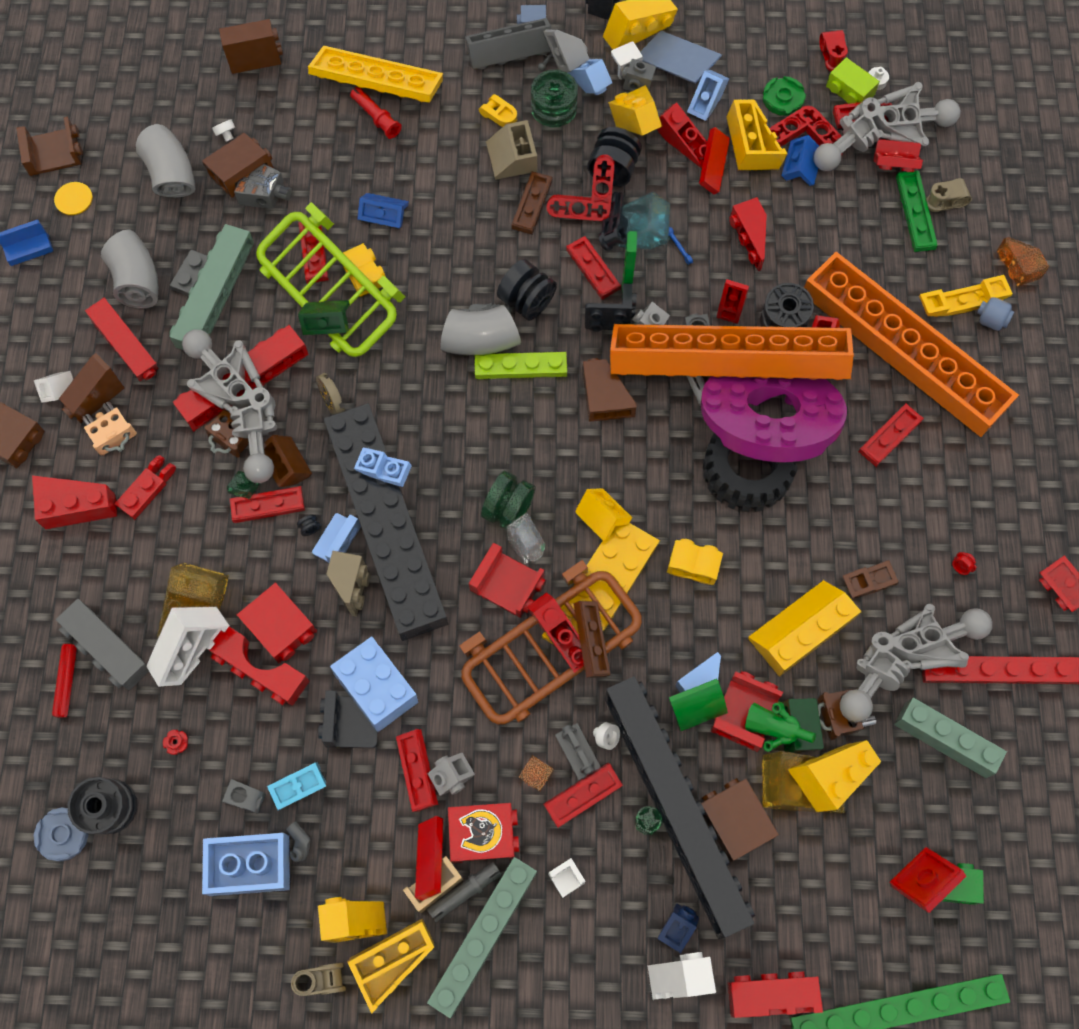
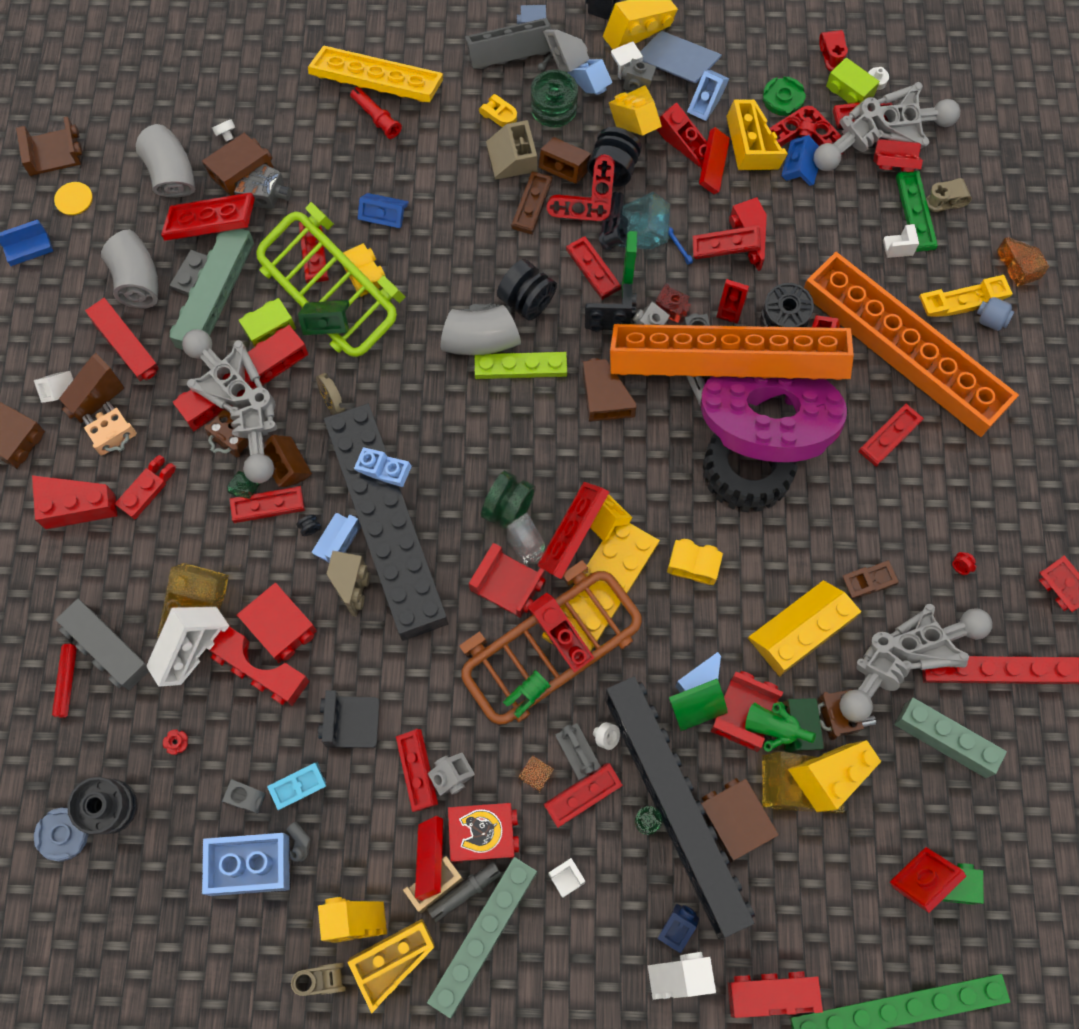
(208, 216): none -> red tile
(251, 46): reddish brown brick -> none
(266, 321): none -> lime brick
(374, 684): light blue brick -> none
(531, 689): none -> green hinge
(564, 160): none -> reddish brown brick
(573, 529): none -> red tile
(591, 639): reddish brown tile -> none
(673, 303): none -> clear red brick
(726, 242): none -> red tile
(806, 128): none -> red plate
(902, 244): none -> white panel

